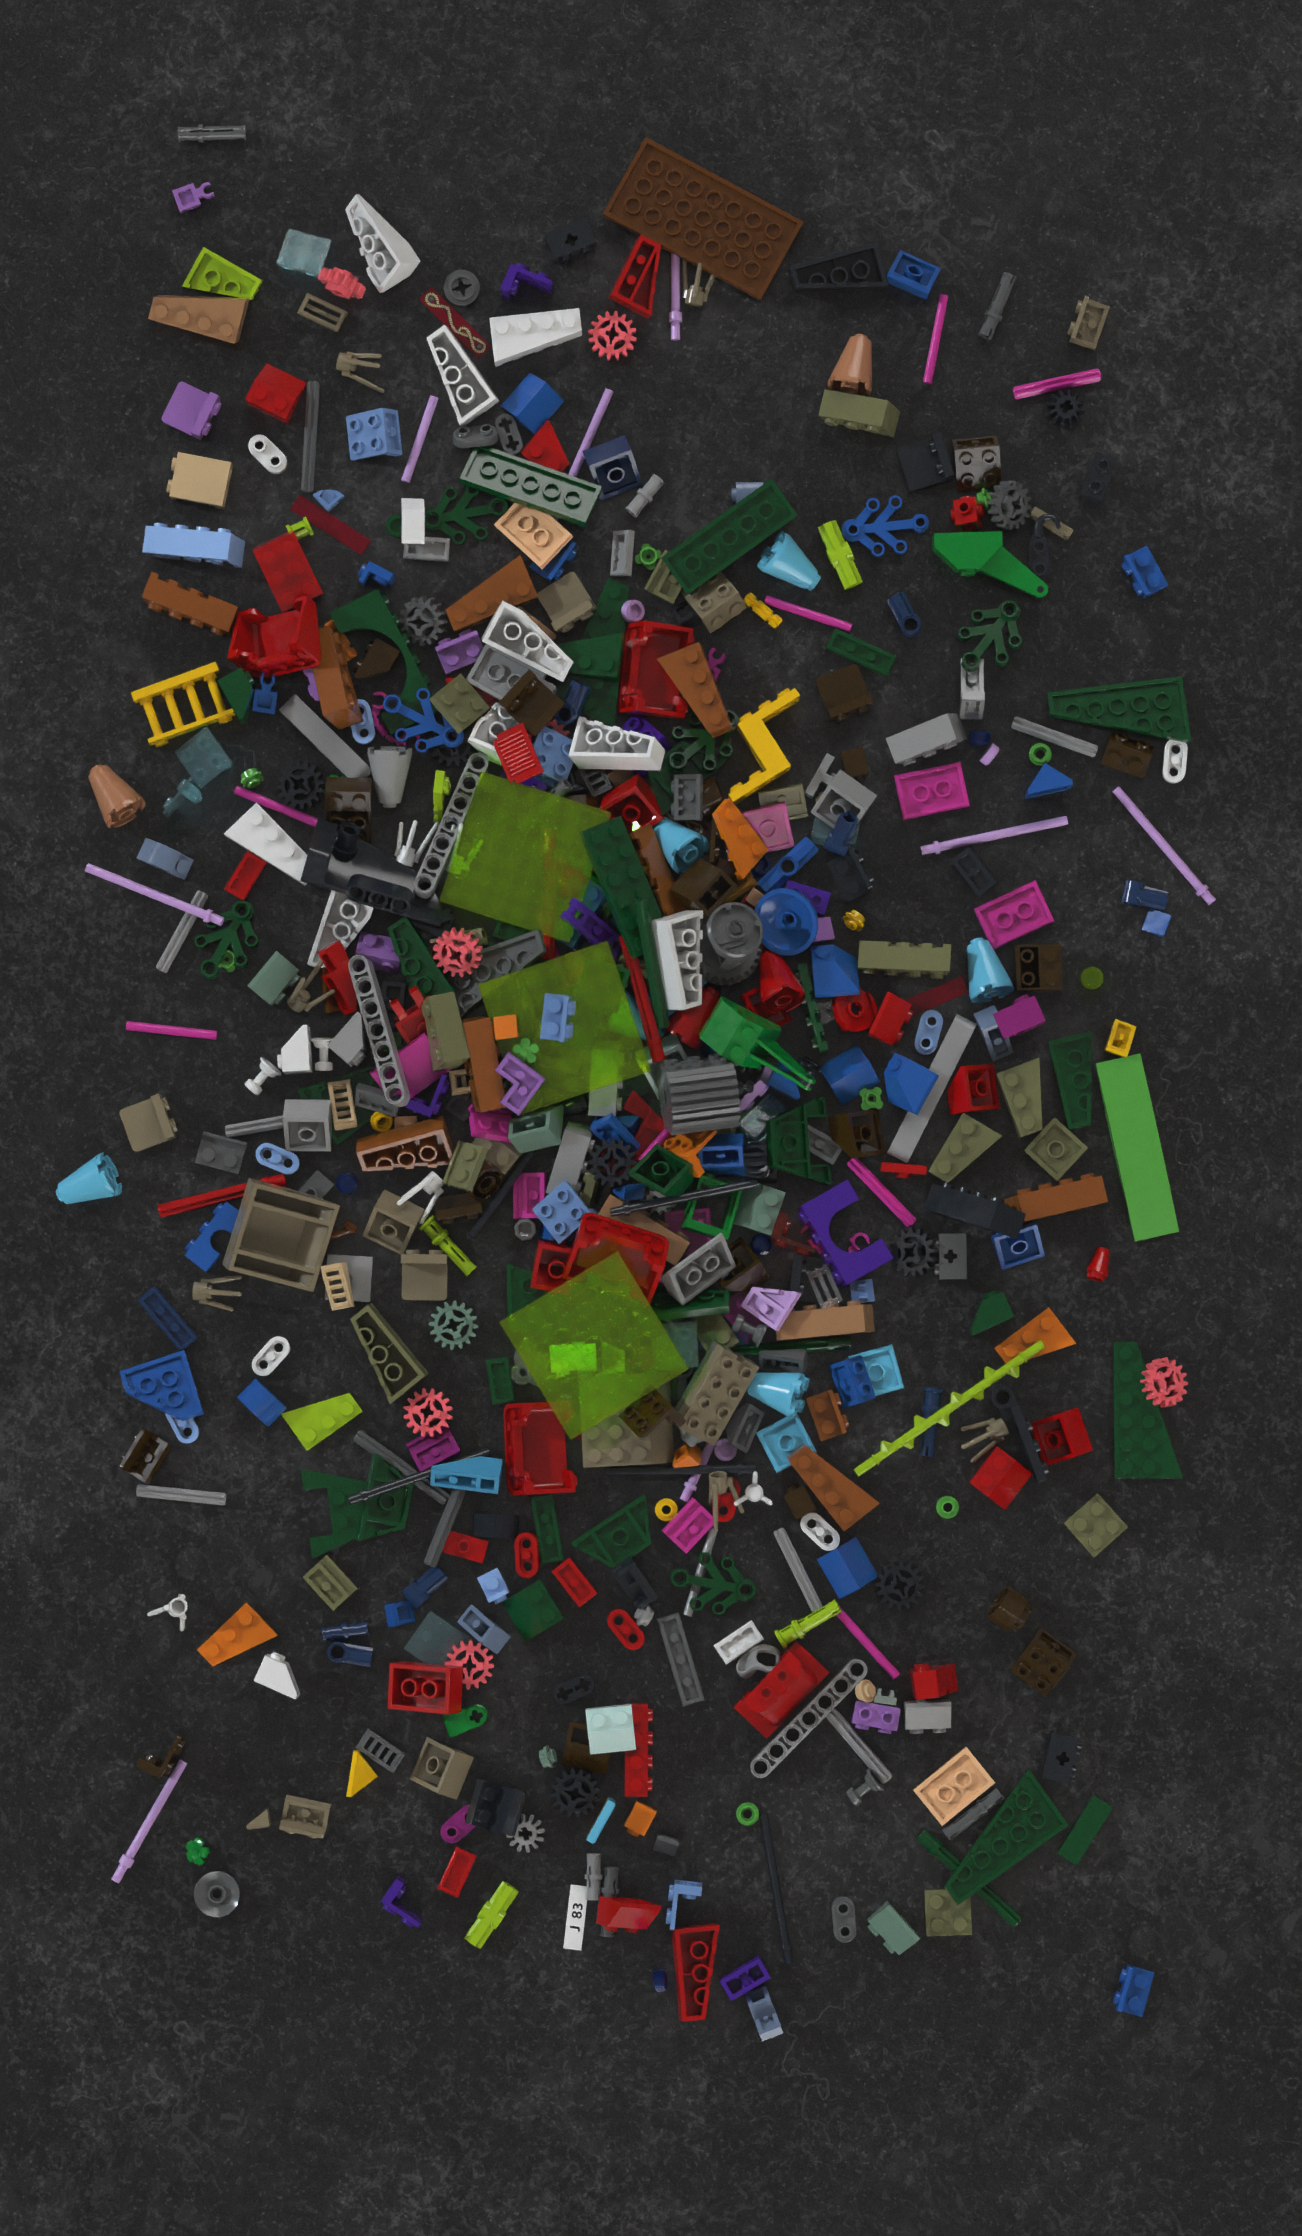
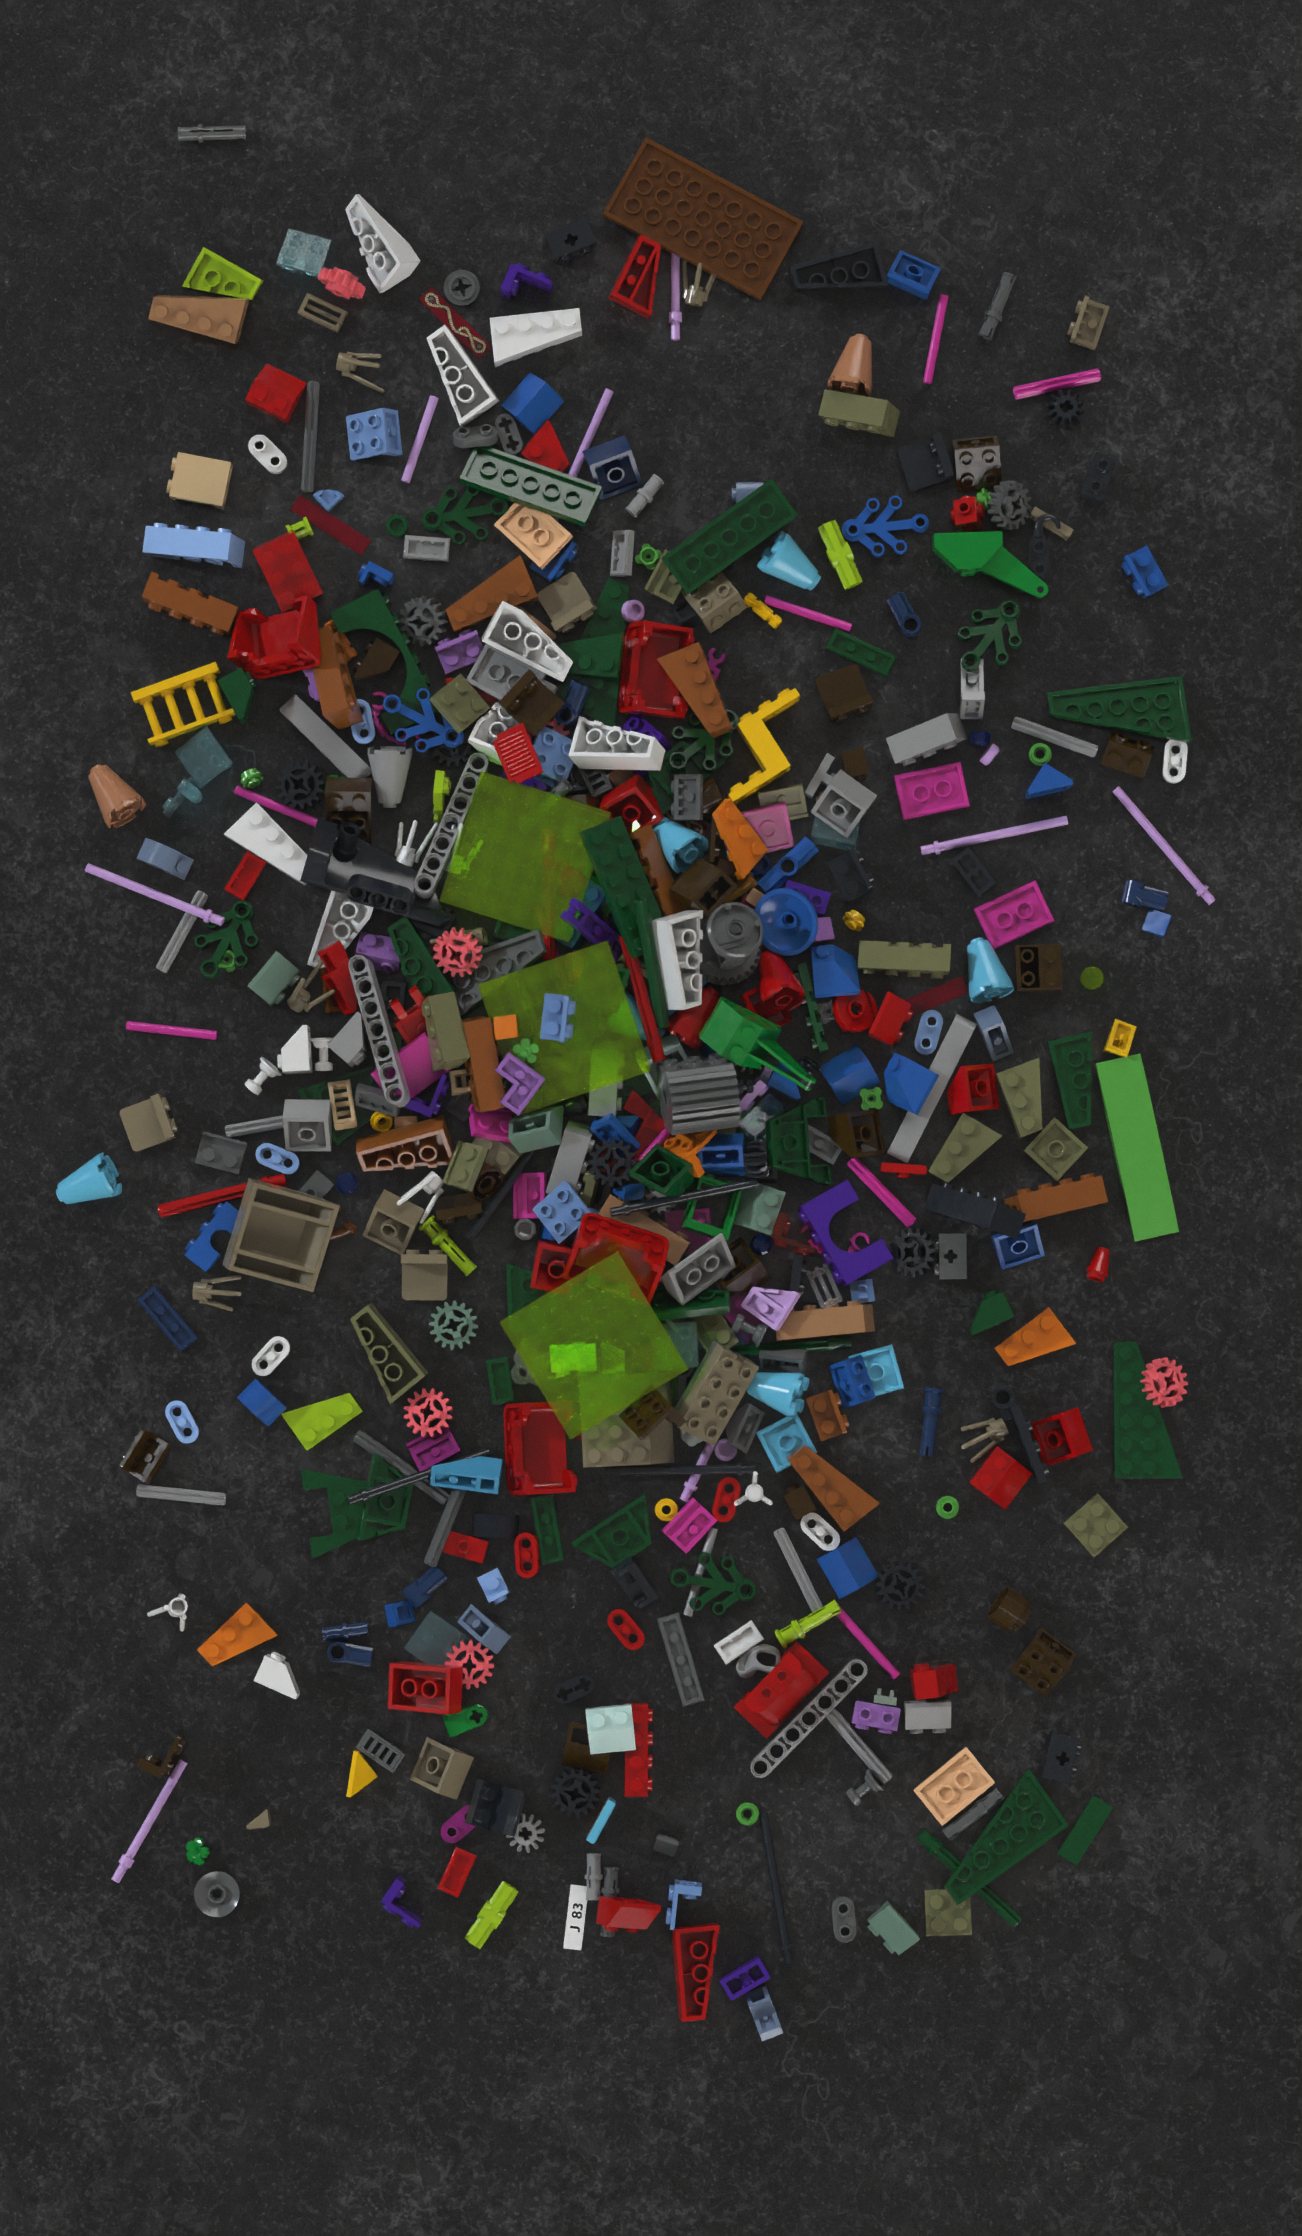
(165, 1385): blue plate -> none
(188, 197): medium lavender plate -> none
(191, 410): medium lavender bracket -> none
(265, 697): blue plate -> none
(305, 1817): dark tan bracket -> none
(330, 1287): tan slope -> none
(330, 1582): olive plate -> none
(359, 1273): light grey plate -> none
(412, 521): white slope -> none
(533, 1610): dark green slope -> none
(548, 1757): sand green plate -> none
(574, 1582): red plate -> none
(602, 334): coral gear -> none
(639, 1819): orange brick -> none
(644, 1615): light grey plate -> none
(660, 1980): clear blue tile -> none
(687, 1456): orange slope -> none
(718, 1485): dark tan plant -> none
(840, 837): dark blue piece -> none
(865, 1691): tan plate -> none
(942, 1415): lime plant -> none
(1019, 1017): magenta wedge -> none
(1133, 1991): blue bracket -> none

